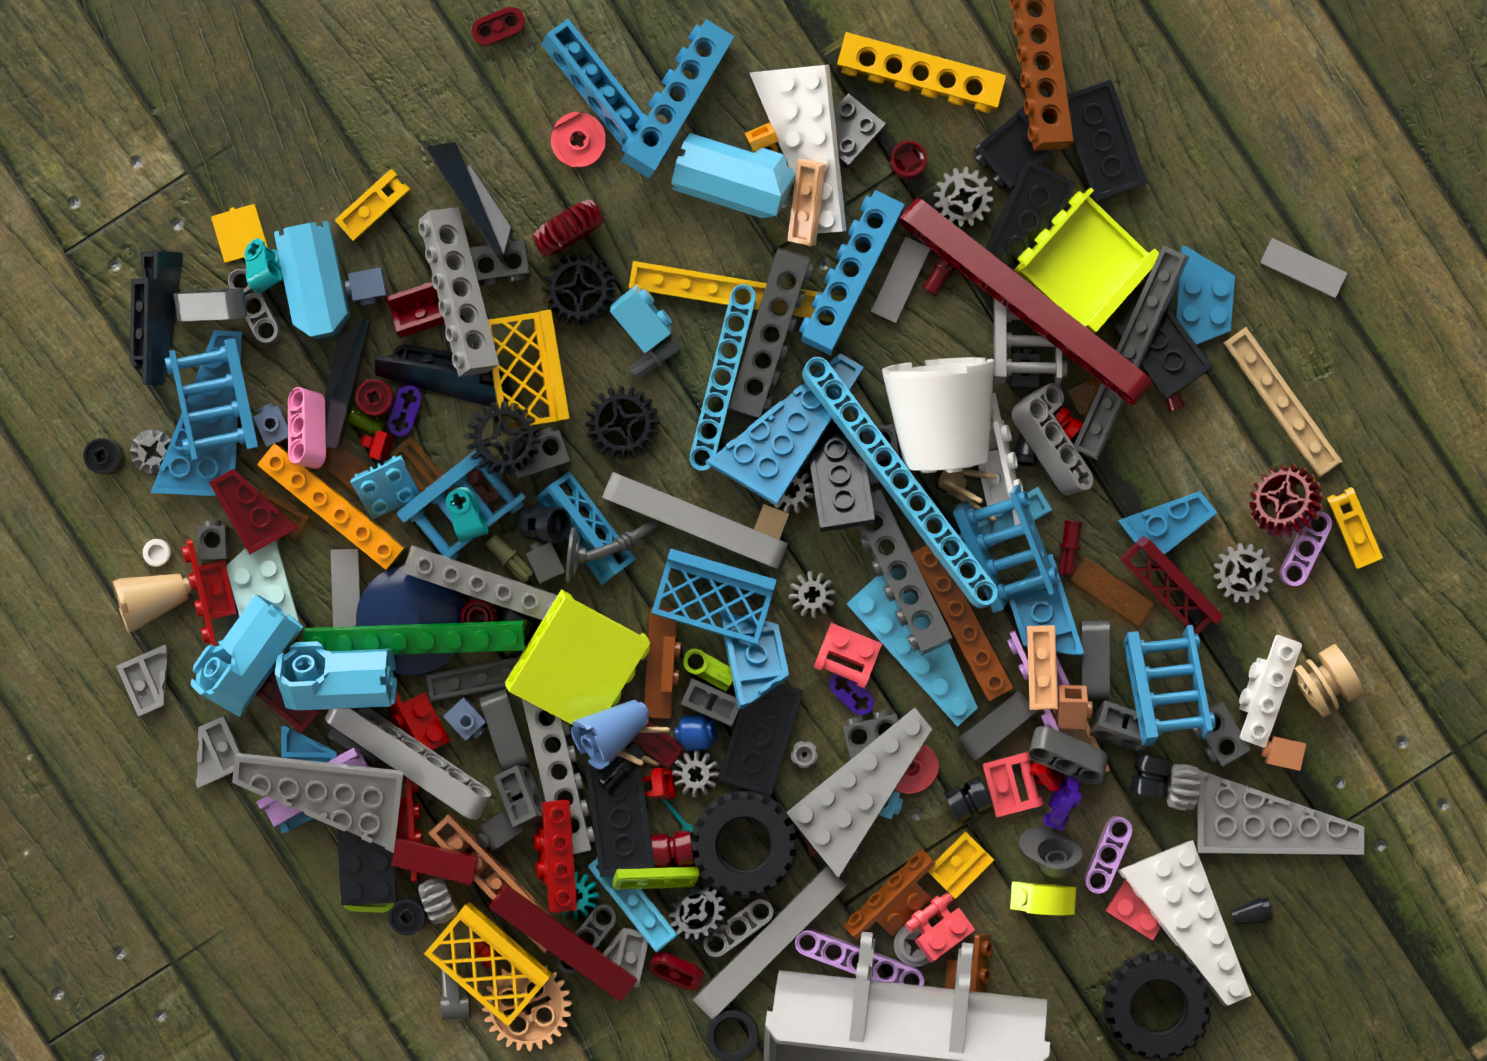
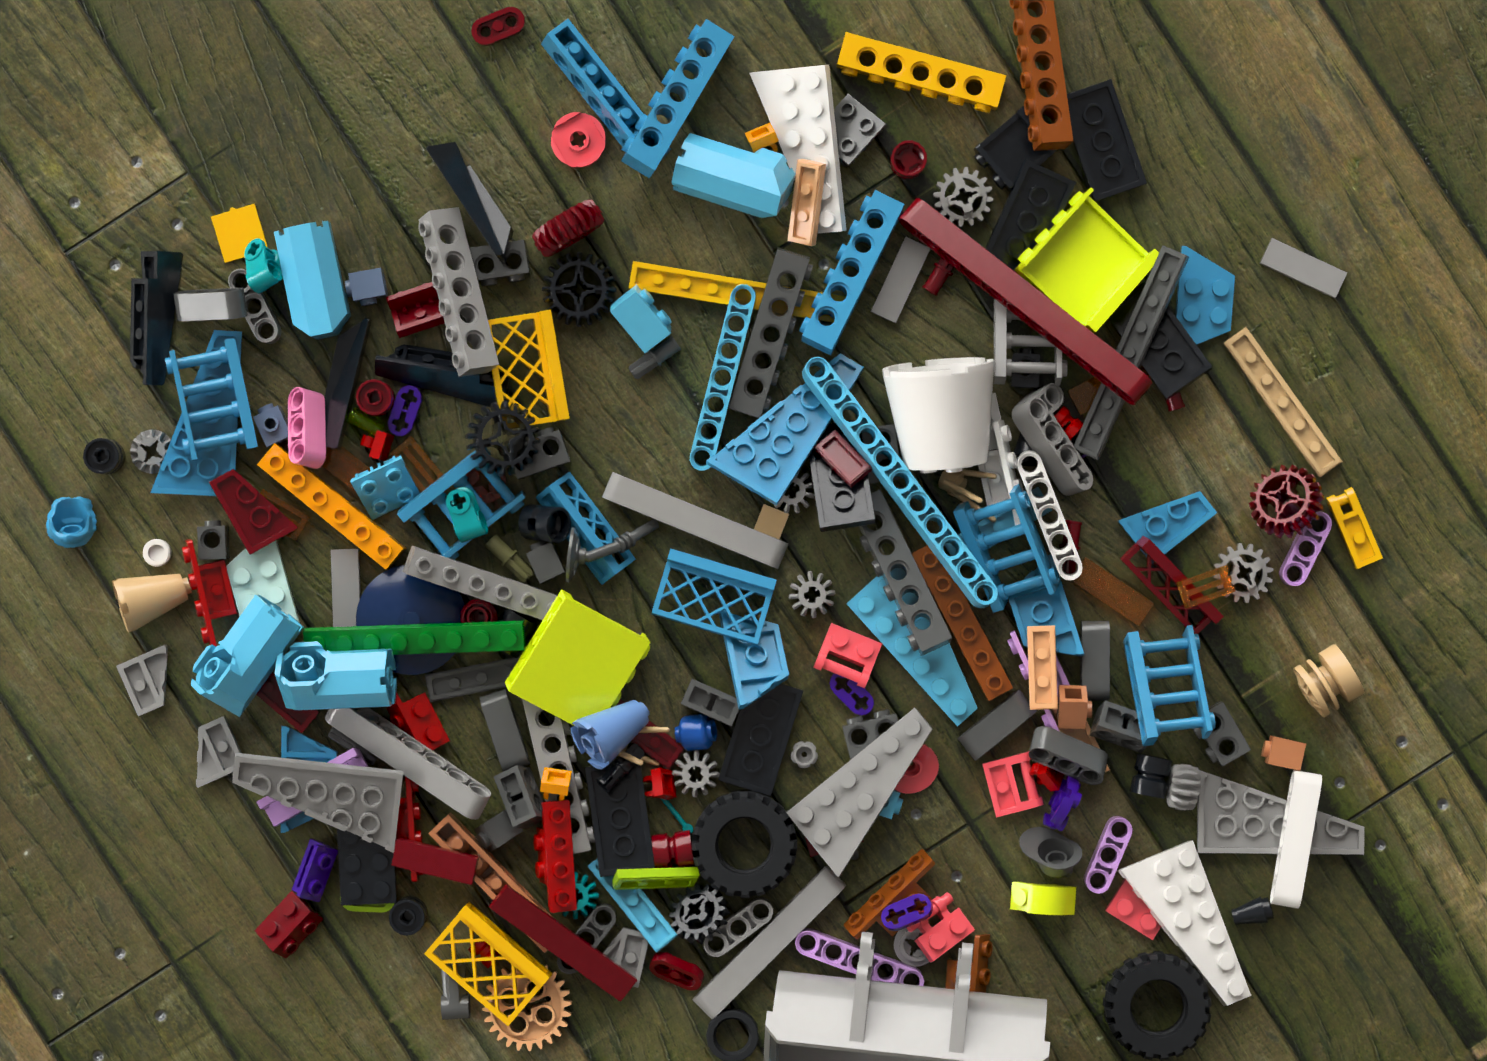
(71, 521): none -> dark azure hair
(288, 925): none -> dark red bracket
(314, 870): none -> dark purple bracket
(371, 205): yellow plate -> none
(437, 900): light grey gear -> none
(466, 719): sand blue brick -> none
(555, 782): none -> light orange tile
(614, 401): black gear -> none
(660, 665): dark orange bracket -> none
(711, 669): lime piece -> none
(842, 458): none -> tile
(903, 906): none -> dark purple beam
(960, 864): yellow plate -> none
(968, 800): black wheel -> none
(1053, 528): none -> white beam
(1225, 580): none -> clear orange tile
(1266, 689): white bracket -> none
(1296, 839): none -> white beam

